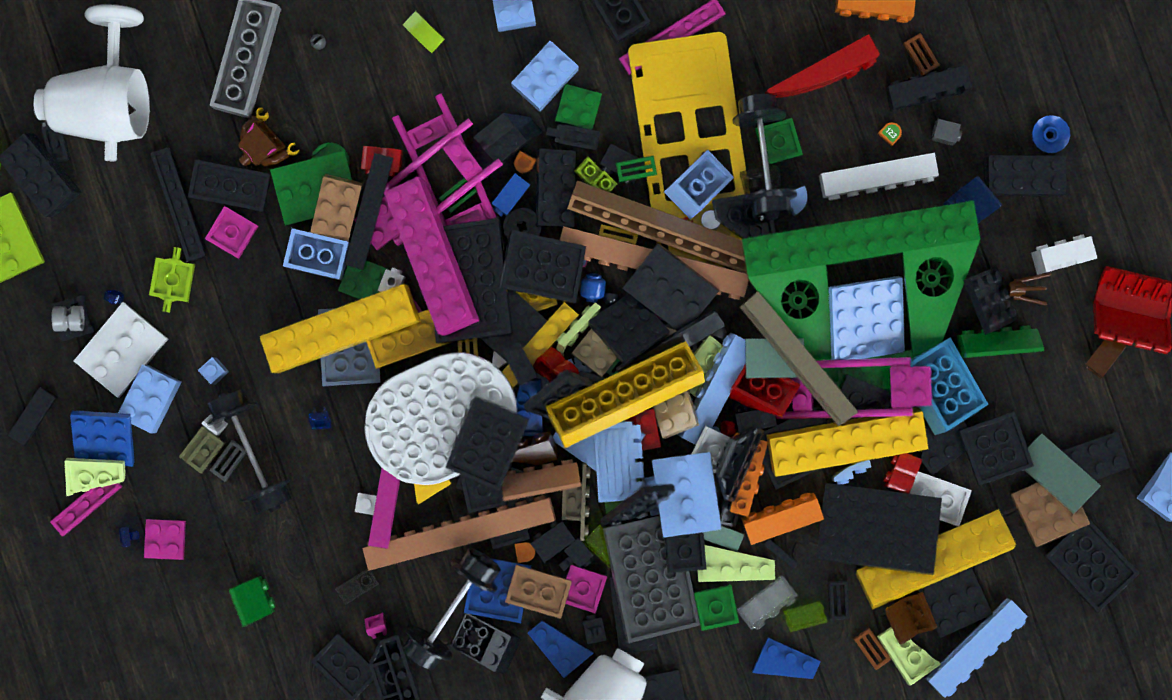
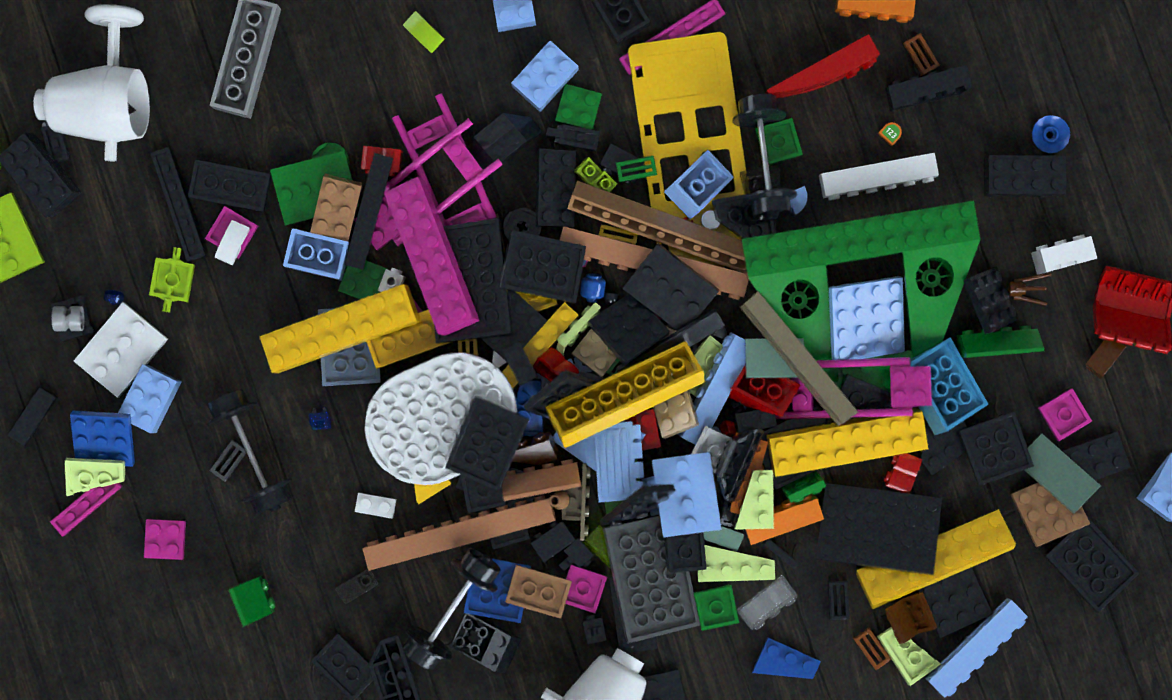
(126, 536): clear blue tile -> none
(202, 449): olive plate -> none
(213, 370): light blue brick -> none
(216, 428): white slope -> none
(232, 242): none -> white slope
(261, 144): reddish brown torso -> none
(320, 44): dark grey hinge -> none
(375, 625): dark pink tile -> none
(384, 510): dark pink tile -> none
(462, 201): green tile -> none
(510, 195): blue brick -> none
(524, 163): orange tile -> none
(524, 552): orange tile -> none
(559, 648): blue wing -> none
(563, 500): none -> medium nougat cone
(757, 506): none -> yellowish green wing
(803, 486): none -> green plate
(805, 616): clear neon green hinge -> none
(846, 473): light blue slope -> none
(946, 132): dark grey brick -> none
(953, 496): white plate -> none
(983, 198): dark blue bracket -> none
(1065, 414): none -> dark pink plate

